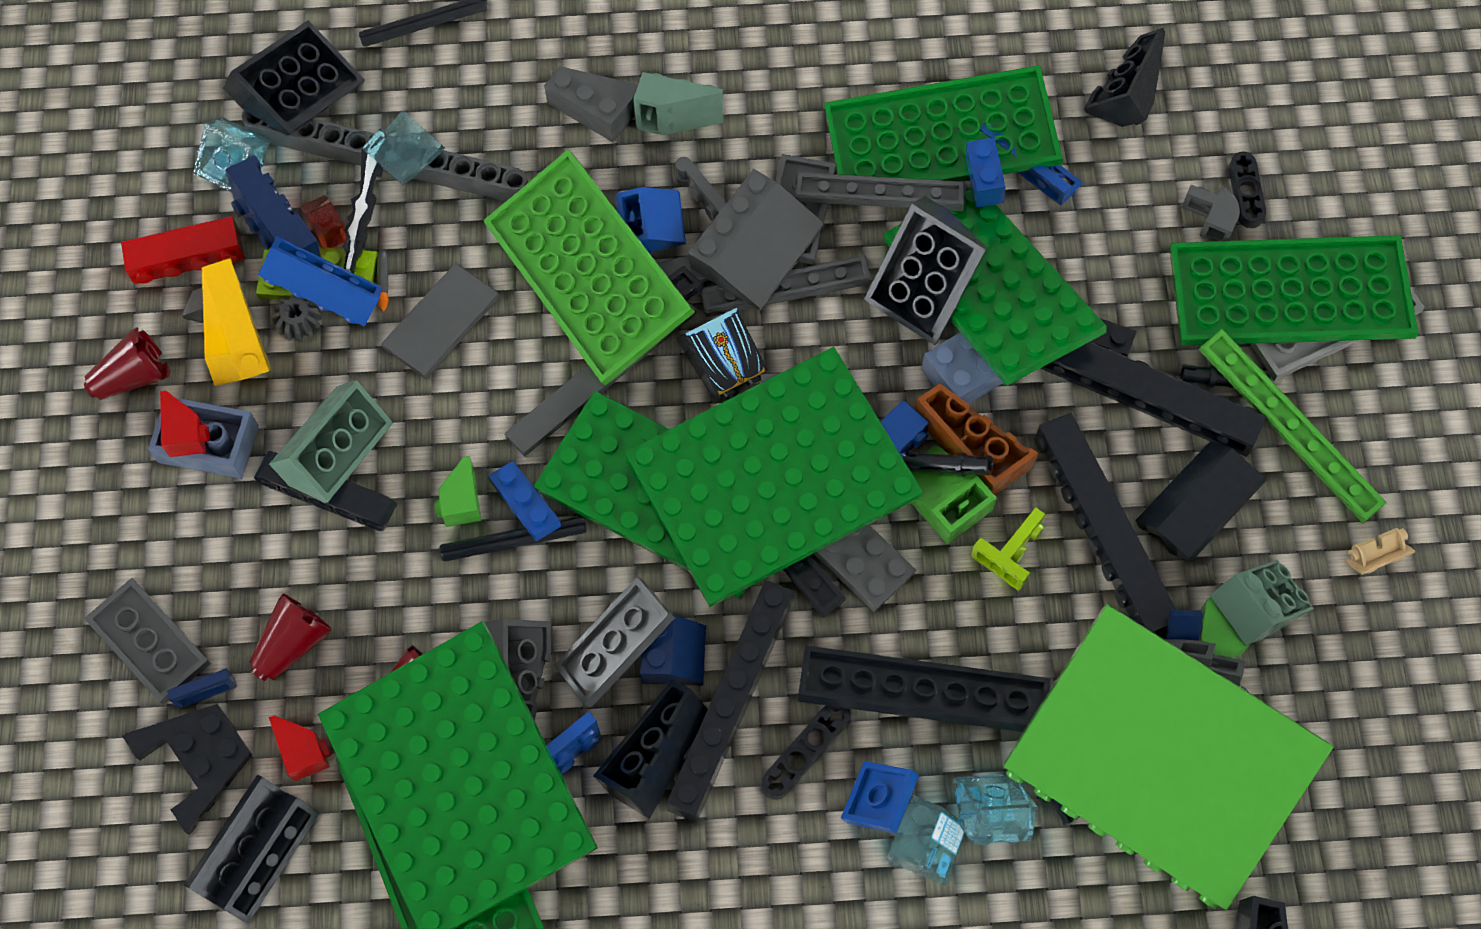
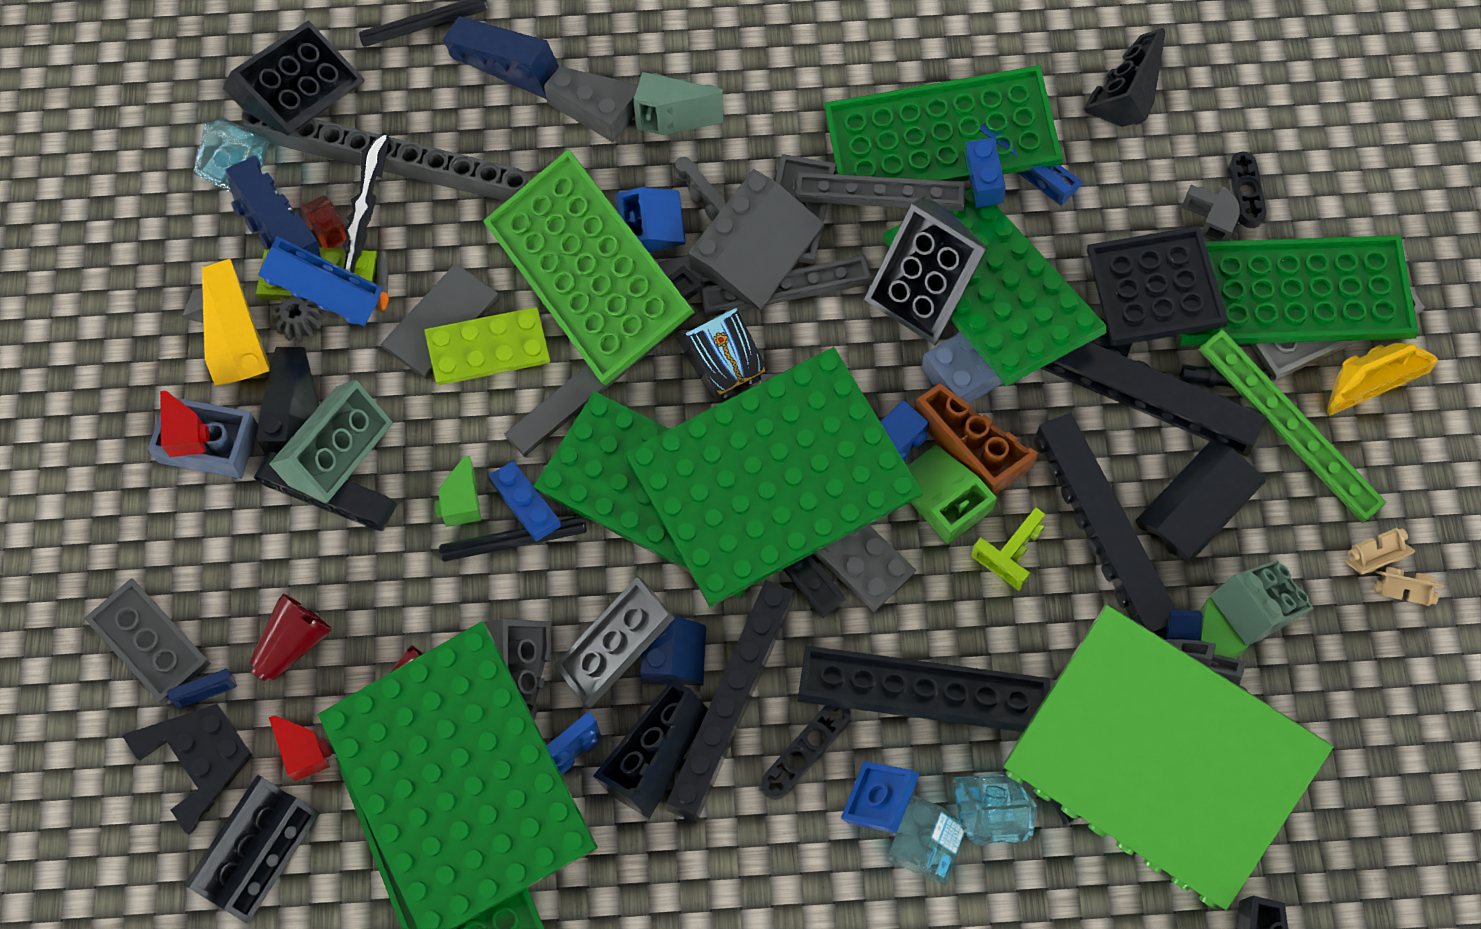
(127, 367): dark red cone -> none
(182, 250): red brick -> none
(287, 398): none -> black wedge
(403, 148): clear light blue slope -> none
(486, 346): none -> lime plate
(502, 53): none -> dark blue wedge
(958, 464): black pin -> none
(1156, 286): none -> black plate
(1377, 373): none -> yellow wedge
(1420, 588): none -> tan hinge

